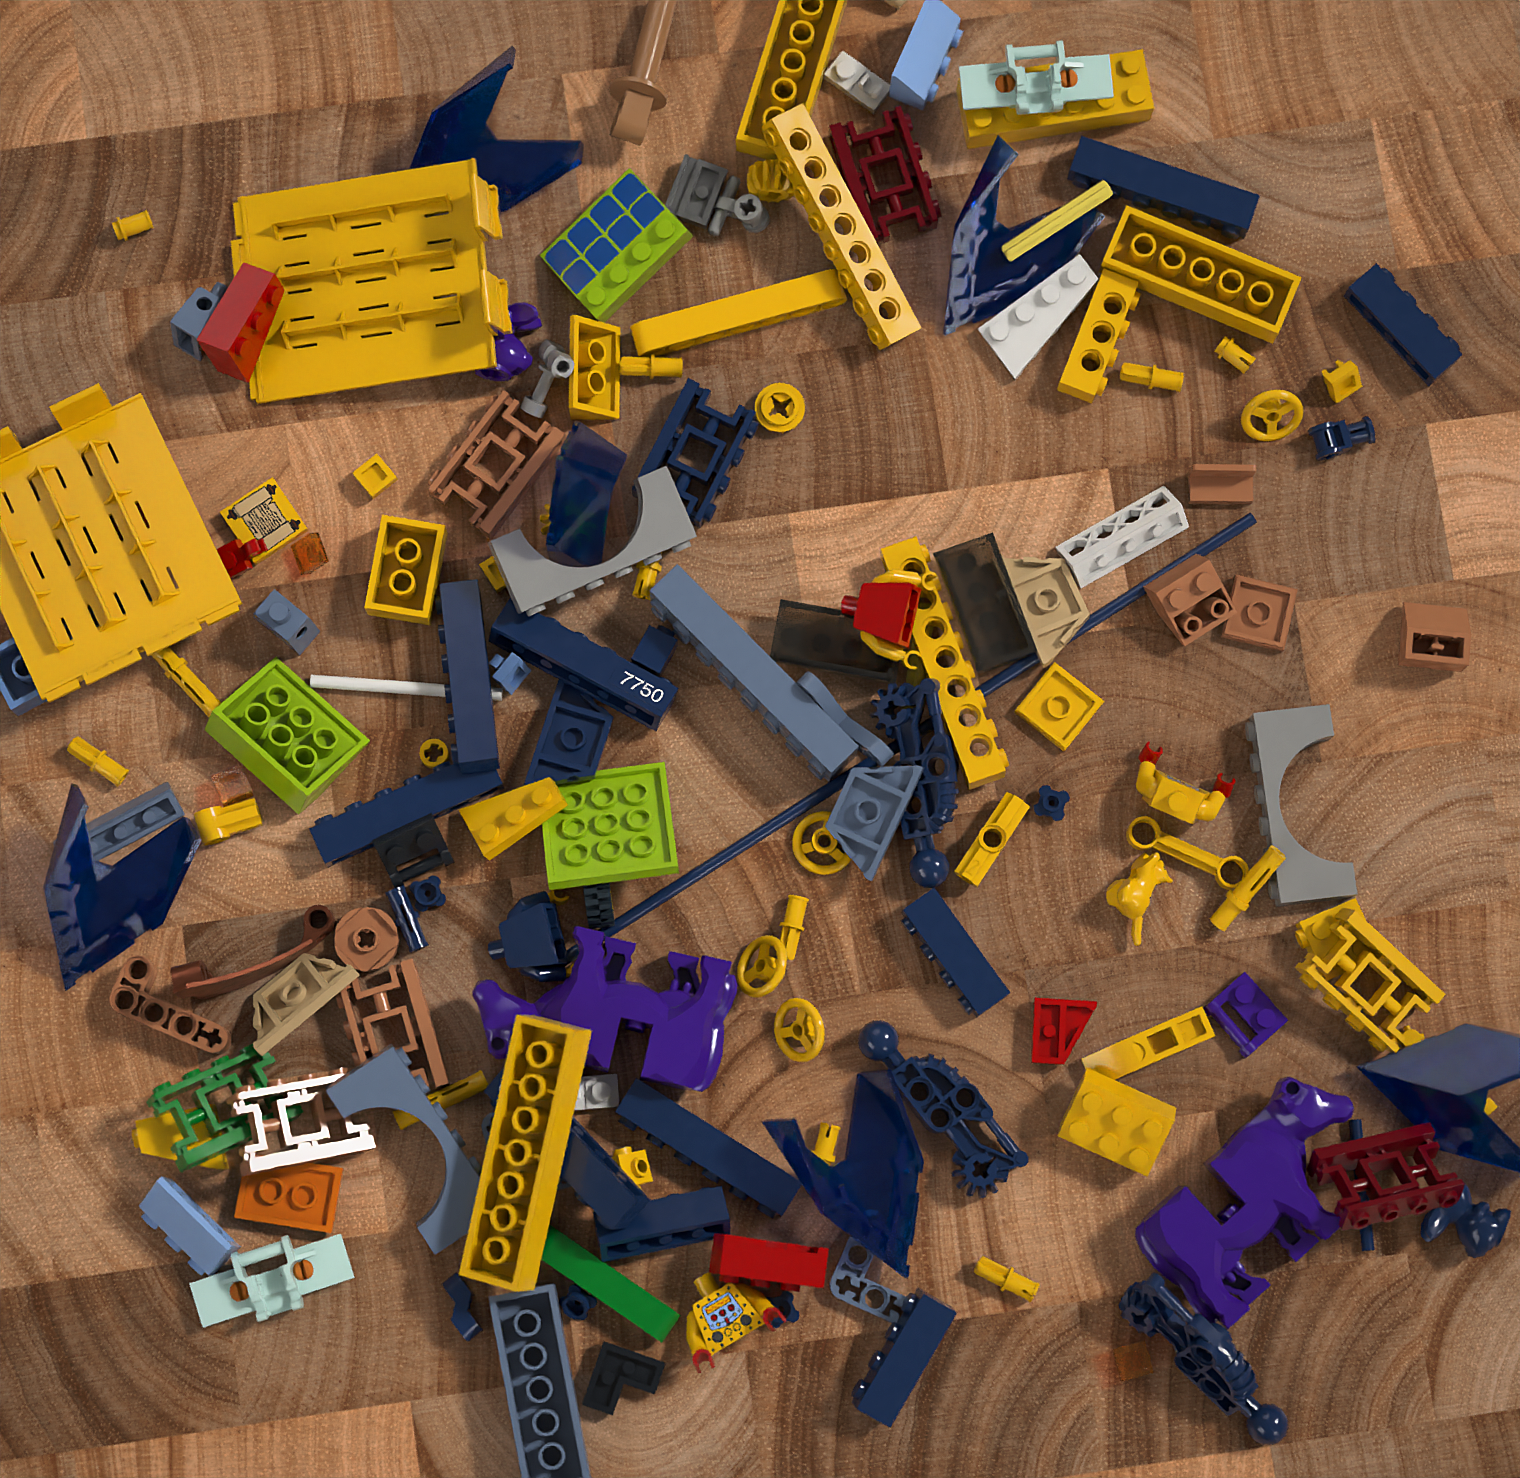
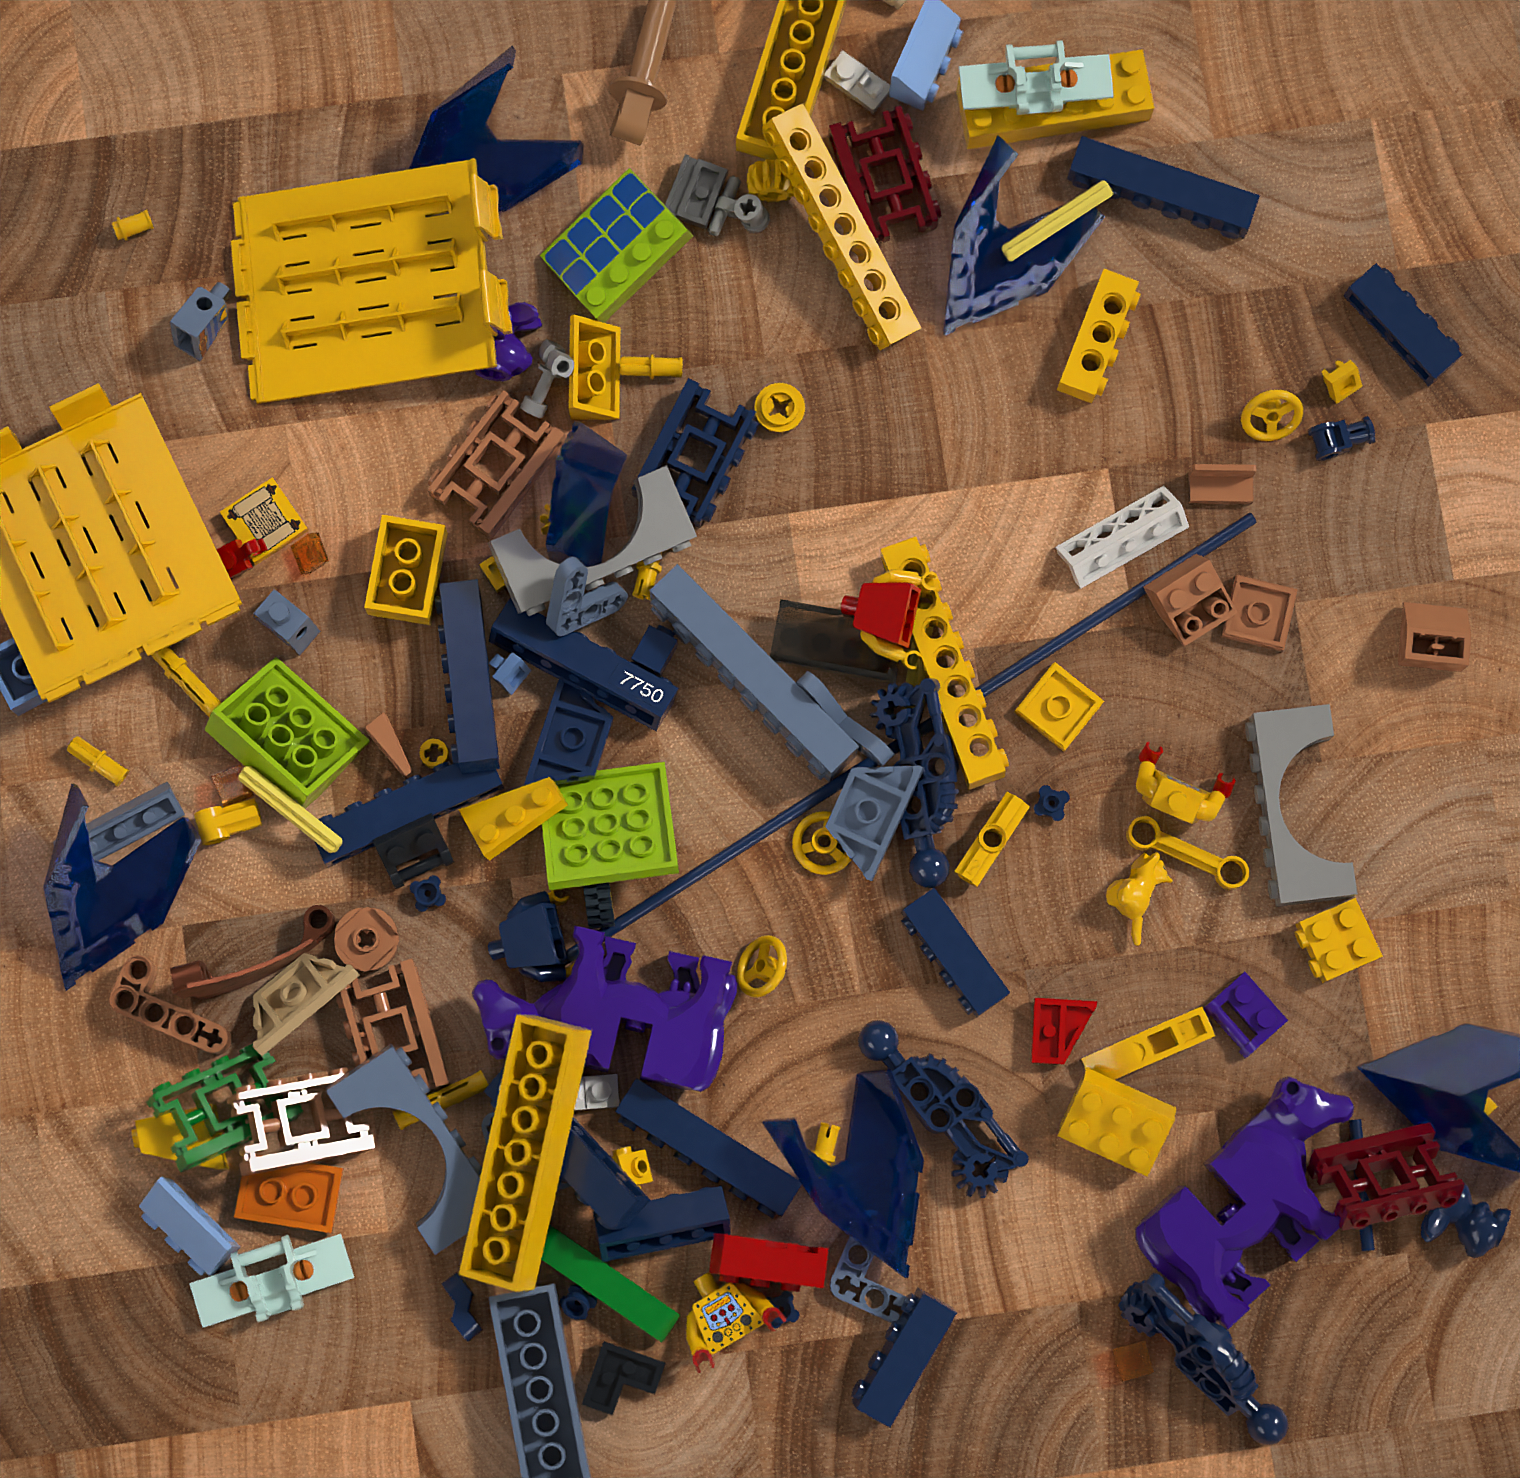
(242, 322): red wedge -> none
(290, 809): none -> light yellow axle
(375, 476): yellow plate -> none
(384, 737): none -> nougat slope
(386, 686): white bar -> none
(398, 898): dark blue pin -> none
(573, 608): none -> sand blue beam
(738, 313): yellow beam -> none
(793, 924): yellow axle -> none
(805, 1029): yellow piece -> none
(985, 603): clear smoke container -> none
(1006, 1278): yellow axle -> none
(1031, 320): white wing -> none
(1048, 602): tan wing -> none
(1151, 376): yellow axle -> none
(1201, 274): yellow brick -> none
(1232, 353): yellow pin -> none
(1238, 899): yellow pin -> none
(1386, 960): yellow fence -> none
(1412, 1036): yellow piece -> none

